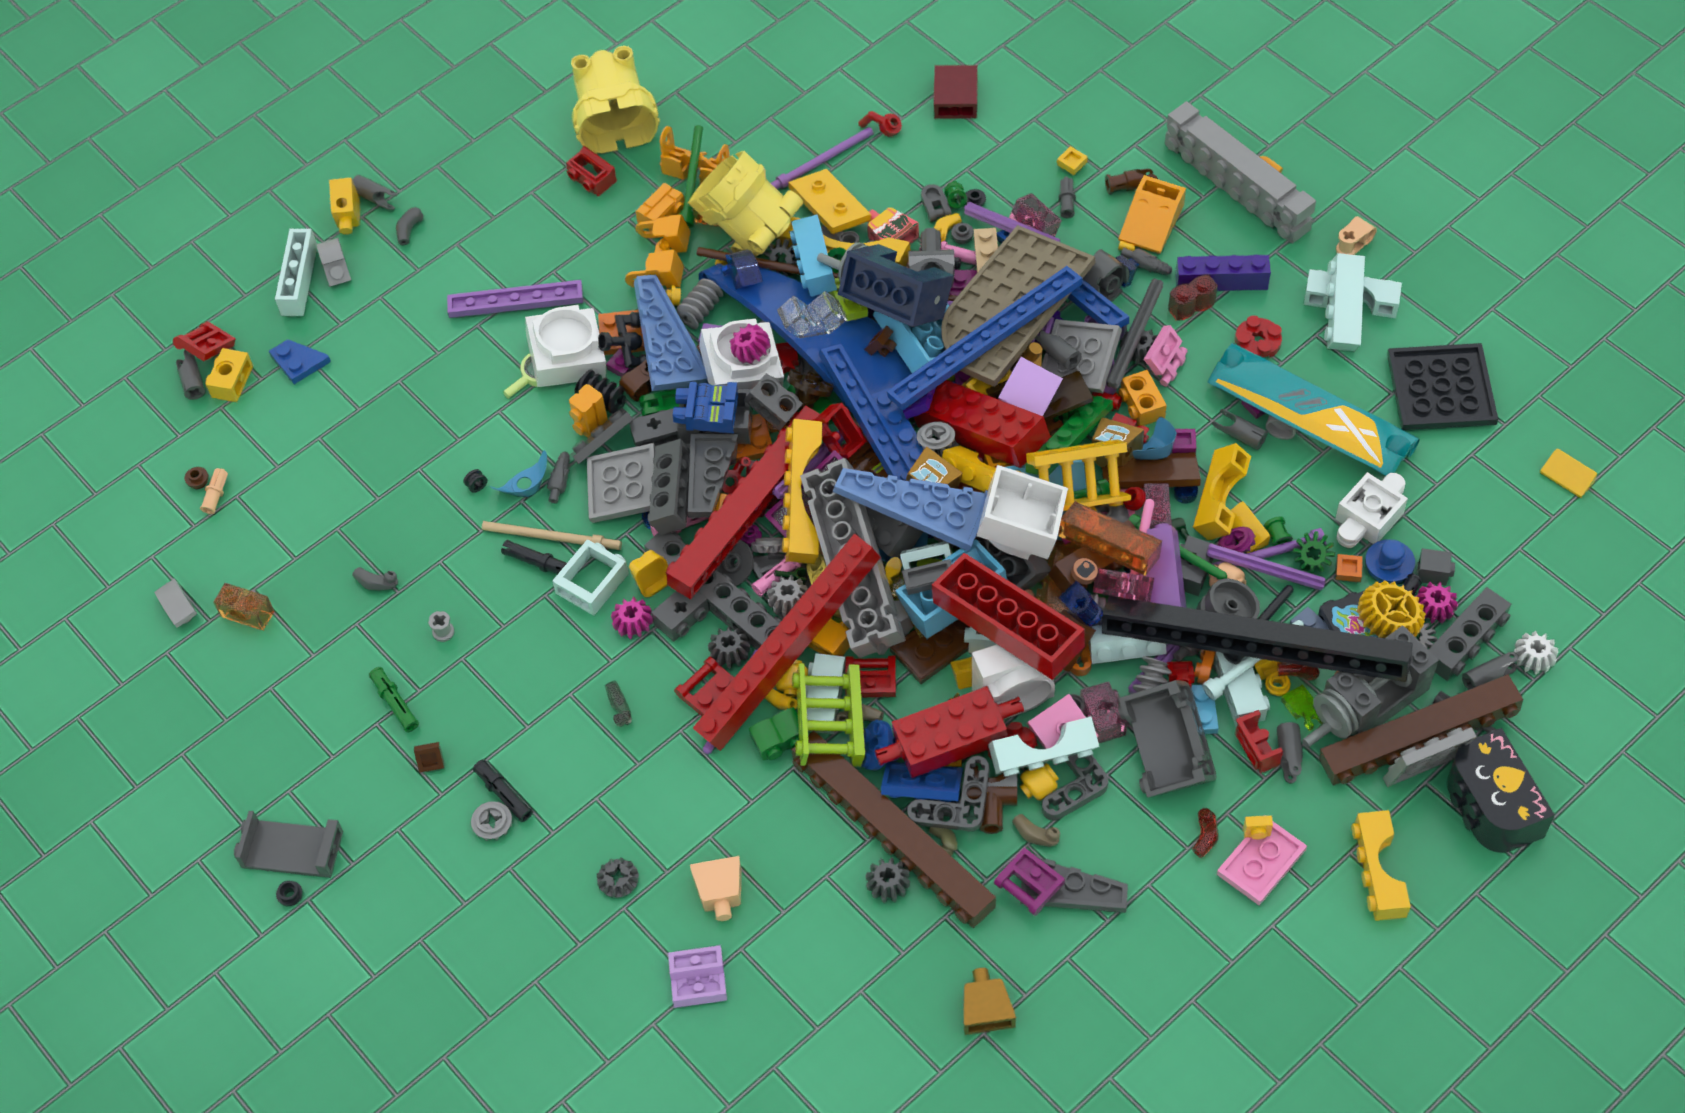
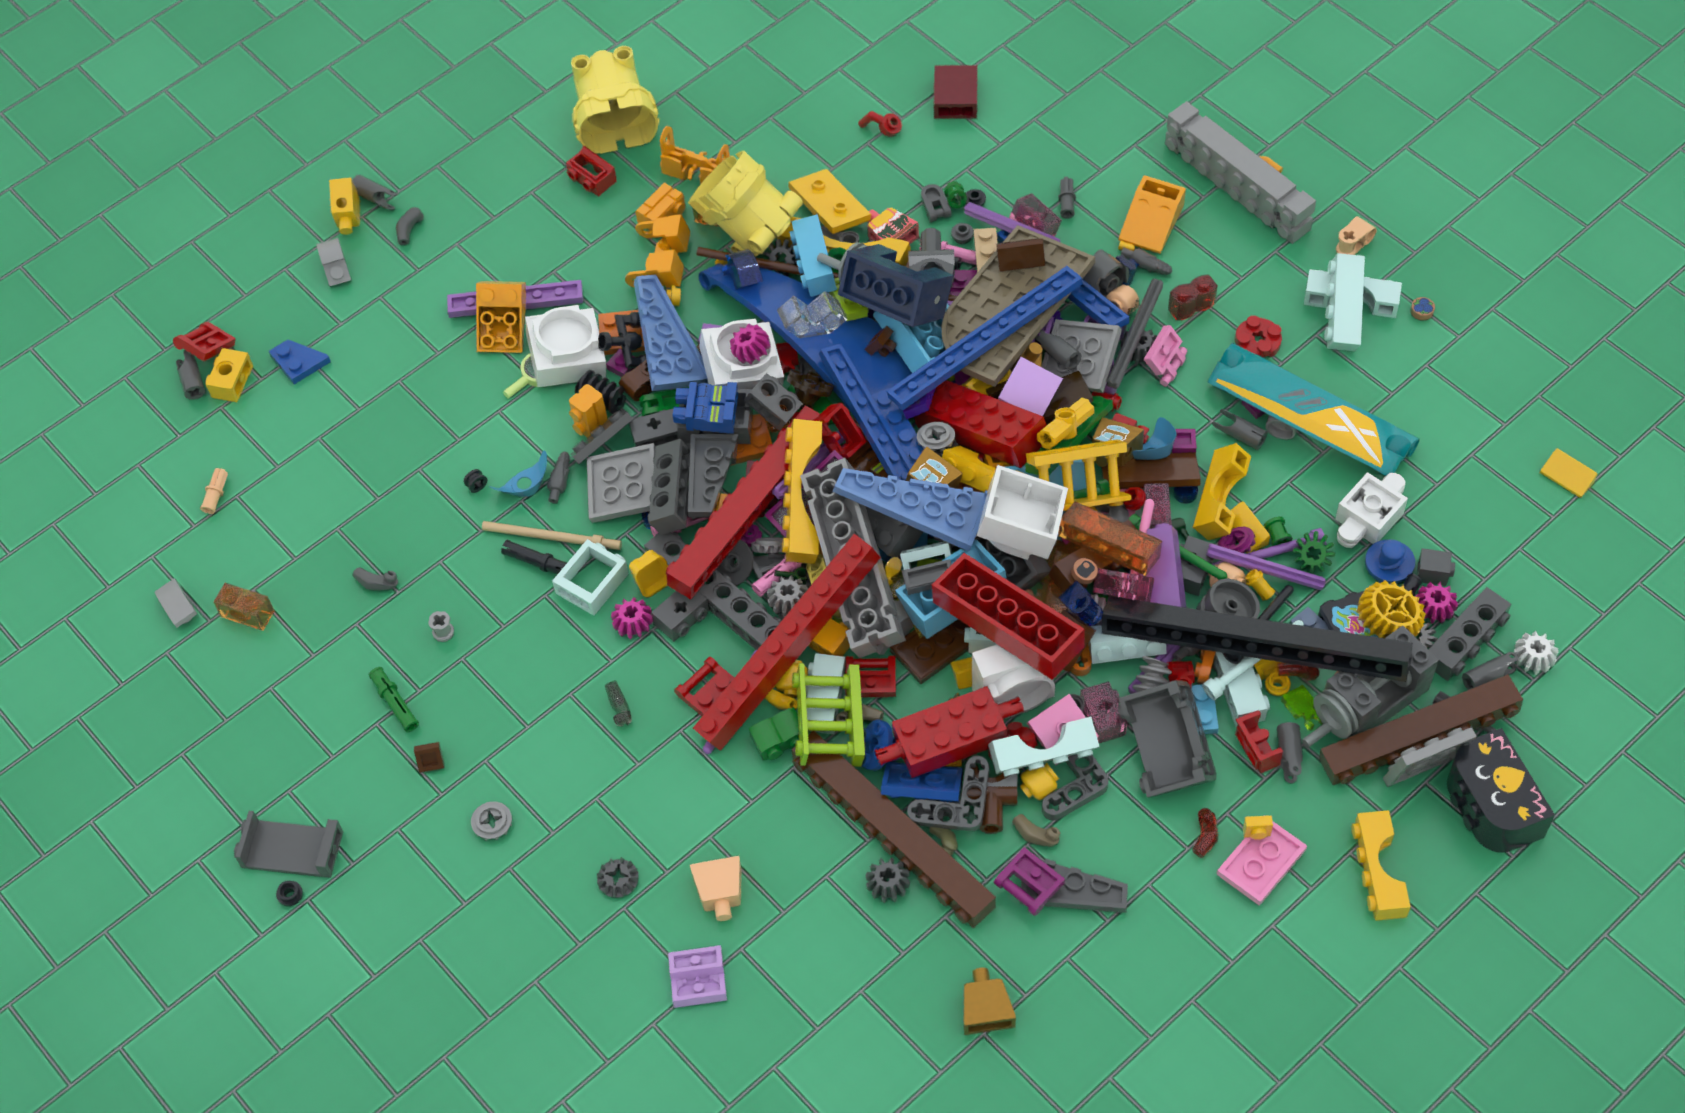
(198, 482): reddish brown plate -> none
(296, 272): light aqua brick -> none
(496, 783): black pin -> none
(500, 316): none -> light orange slope
(692, 173): green piece -> none
(699, 303): light grey piece -> none
(729, 647): dark grey gear -> none
(735, 474): red plate -> none
(783, 179): medium lavender bar -> none
(946, 223): yellow arm -> none
(1020, 254): none -> reddish brown slope
(1065, 423): none -> yellow piece
(1072, 160): yellow plate -> none
(1124, 298): none -> light nougat head
(1128, 180): reddish brown piece -> none
(1146, 403): light orange brick -> none
(1228, 272): dark purple brick -> none
(1259, 584): none -> yellow pin
(1349, 568): orange plate -> none
(1422, 308): none -> tile
(1442, 386): black plate -> none

